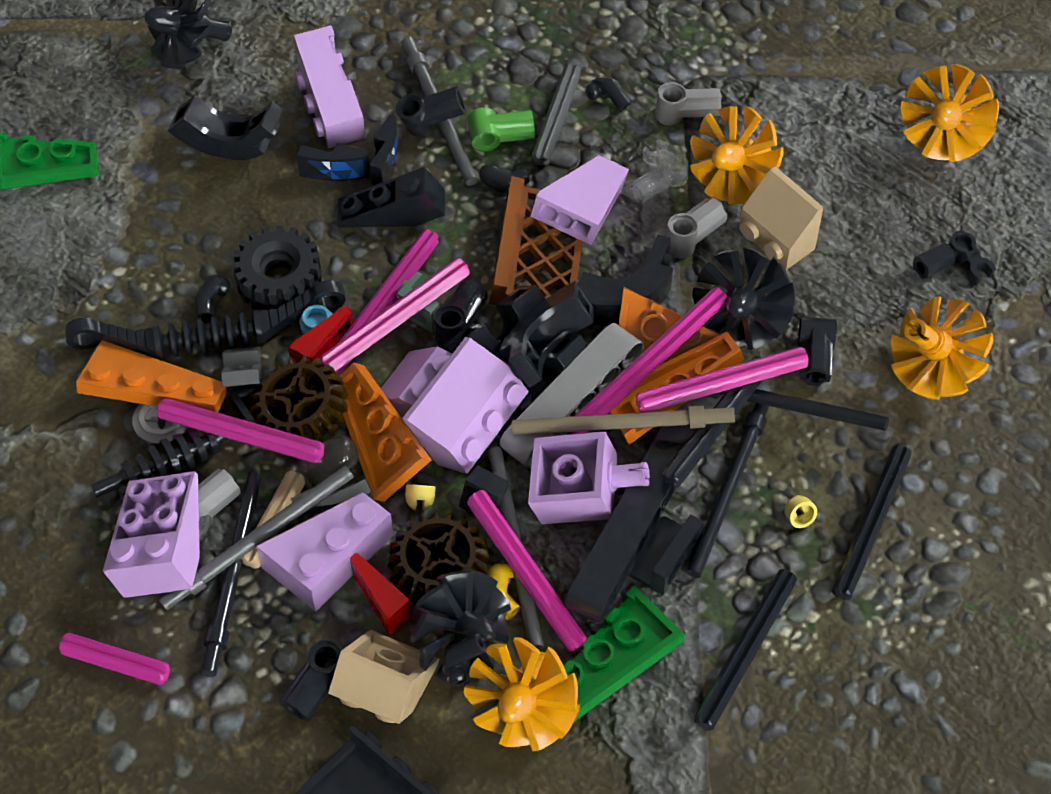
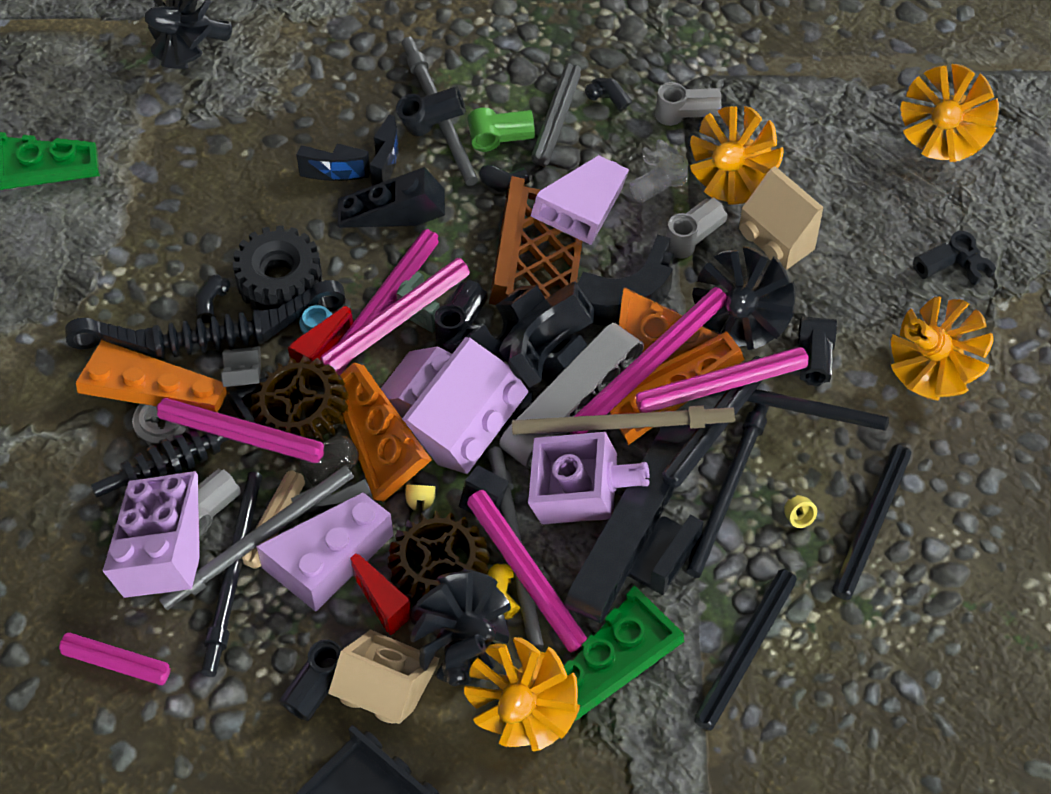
(222, 134): black arch -> none
(327, 88): lavender wedge -> none

